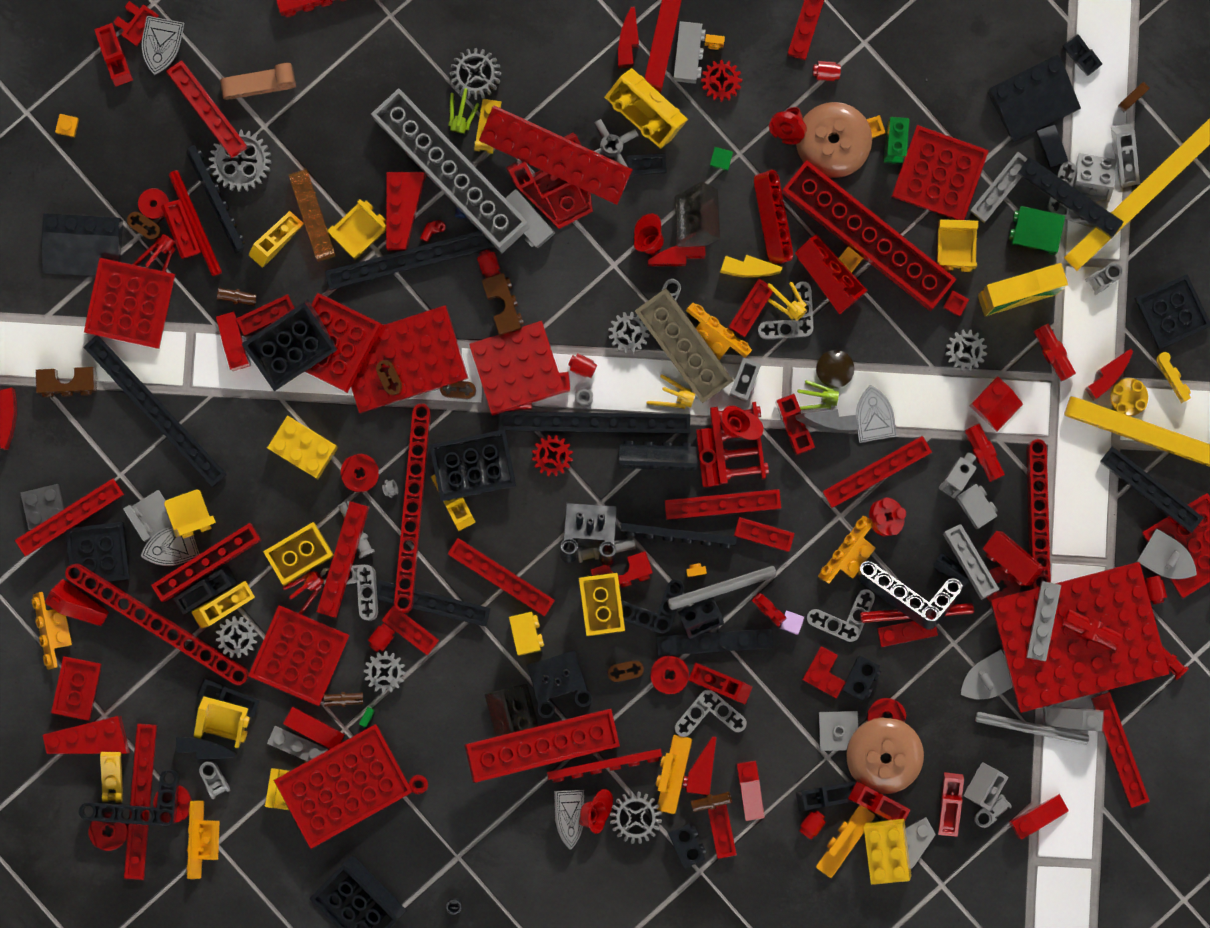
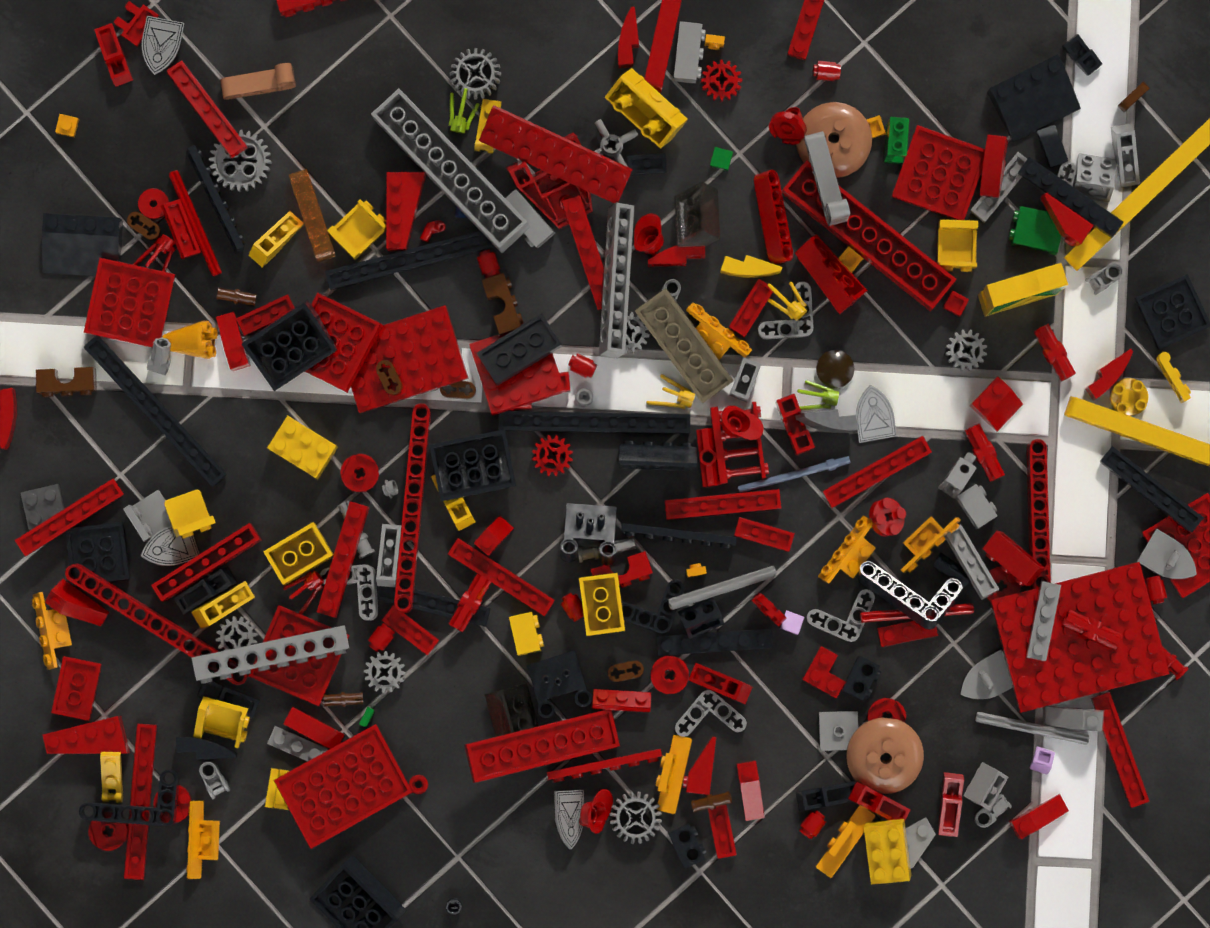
(159, 359): none -> light grey piece
(194, 340): none -> light orange cone
(202, 662): none -> light grey brick
(388, 555): none -> light grey brick
(470, 603): none -> red piece
(493, 536): none -> red slope
(519, 349): none -> black plate
(573, 606): none -> red brick
(586, 246): none -> red plate
(616, 280): none -> light grey brick
(621, 700): none -> red plate
(829, 465): none -> sand blue bar
(834, 207): none -> light grey beam
(925, 538): none -> light orange bracket
(993, 166): none -> red slope
(1042, 760): none -> lavender slope
(1069, 224): none -> red slope

